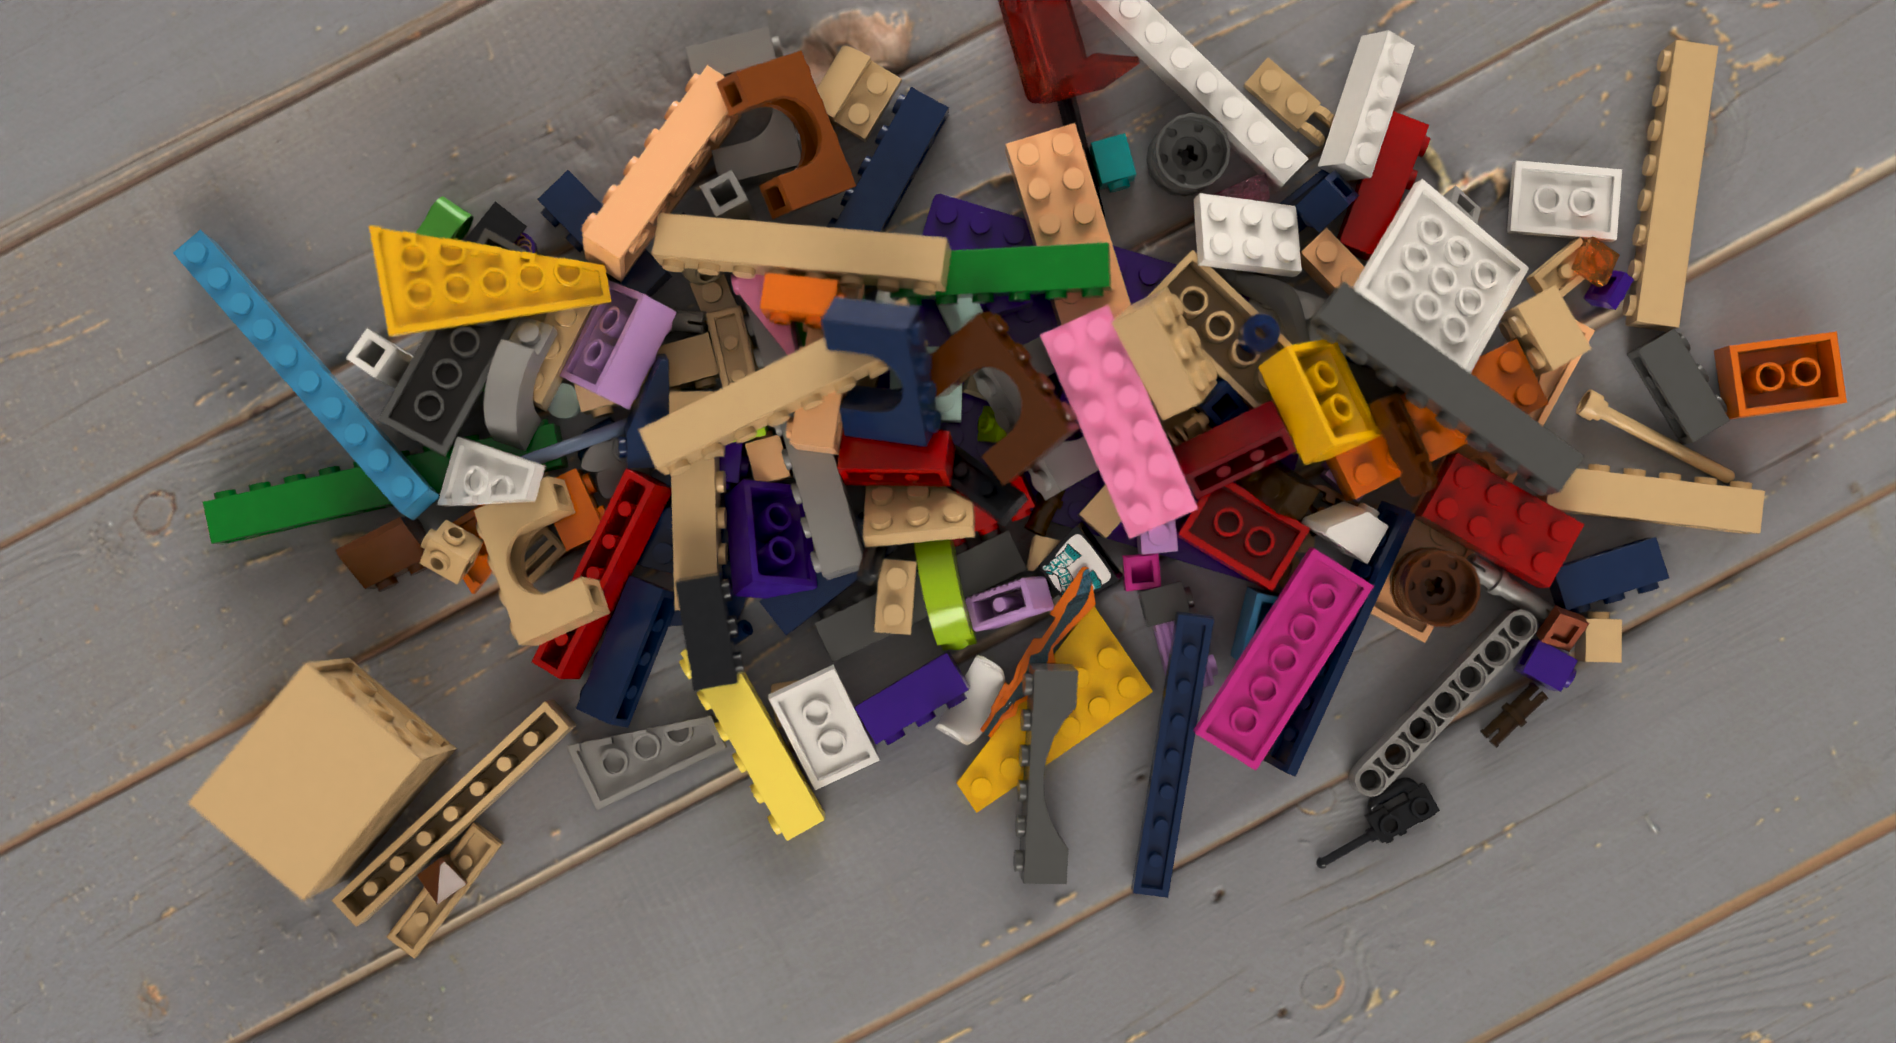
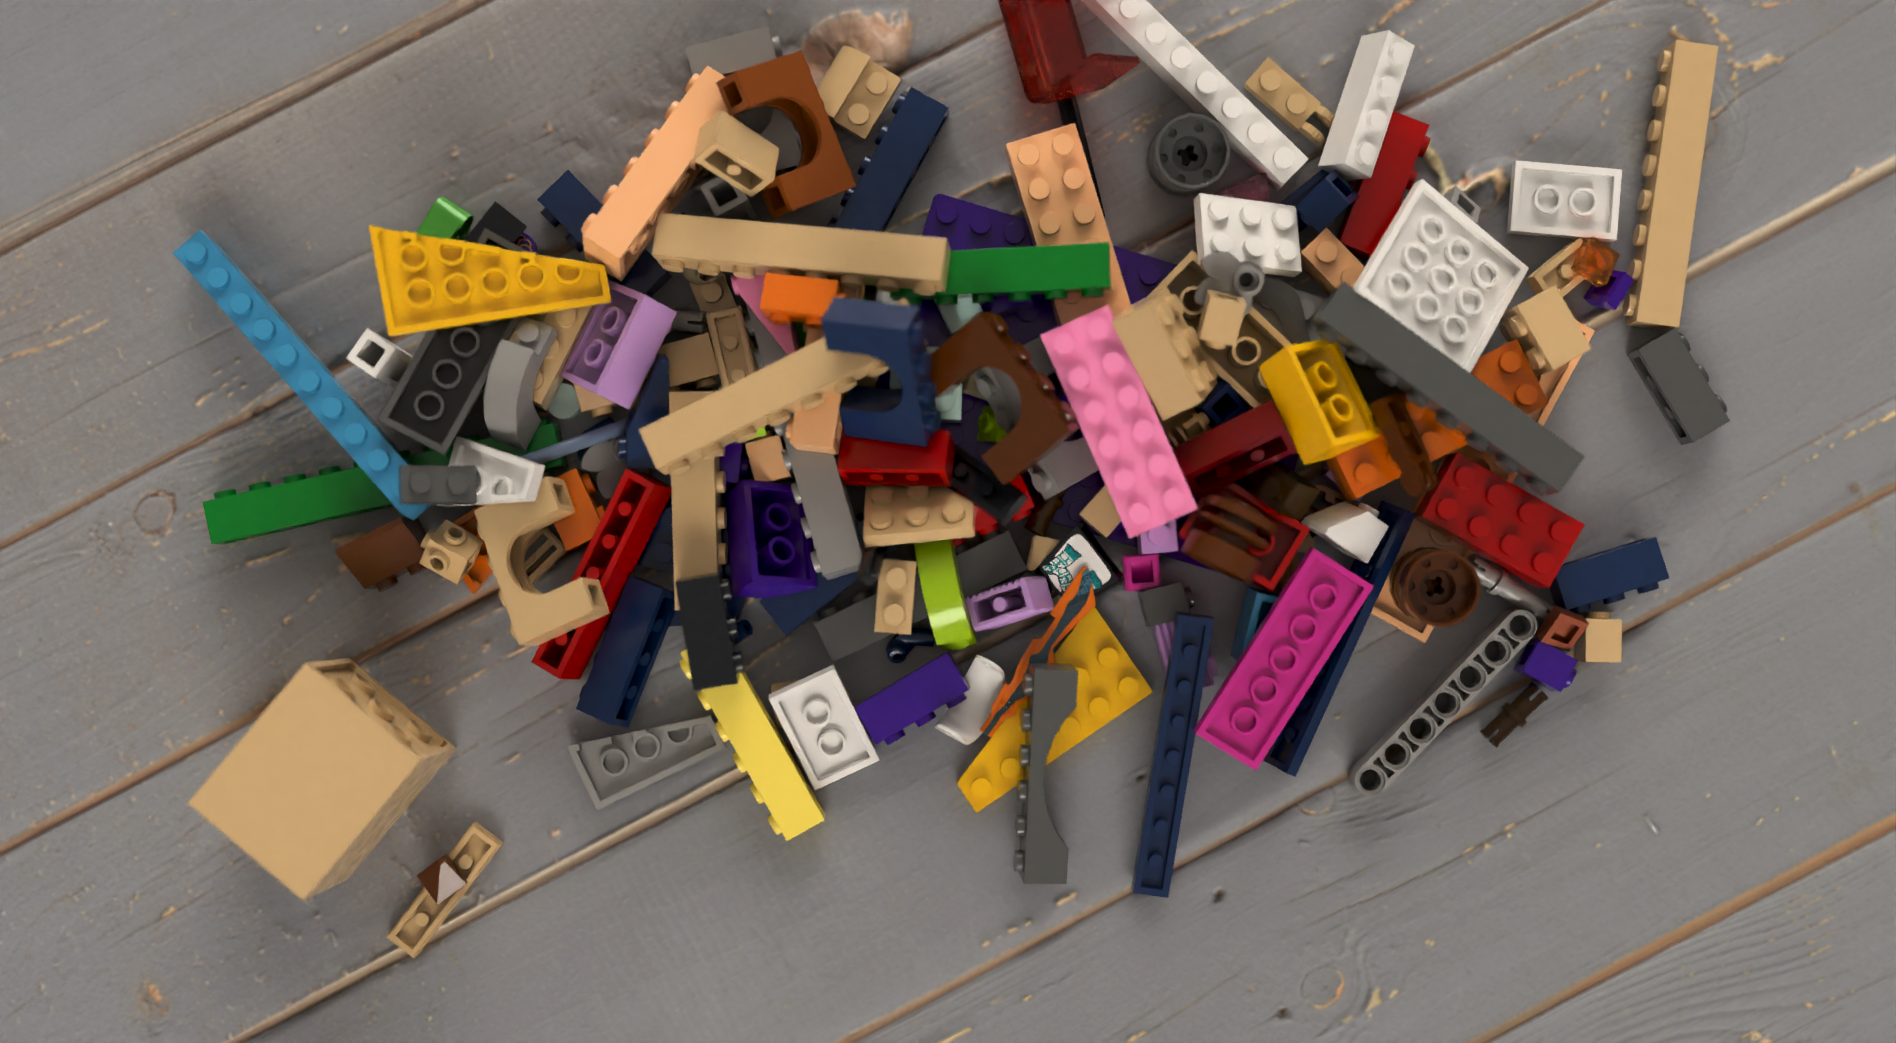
(437, 484): none -> dark grey plate
(454, 812): tan brick -> none
(736, 153): none -> tan brick
(902, 644): none -> dark blue arm
(1113, 163): teal brick -> none
(1221, 319): none -> tan brick
(1224, 276): none -> light grey plate
(1229, 538): none -> reddish brown wheel
(1248, 338): clear blue brick -> none
(1389, 823): black piece -> none
(1595, 407): tan piece -> none
(1661, 499): tan brick -> none
(1780, 375): orange brick -> none

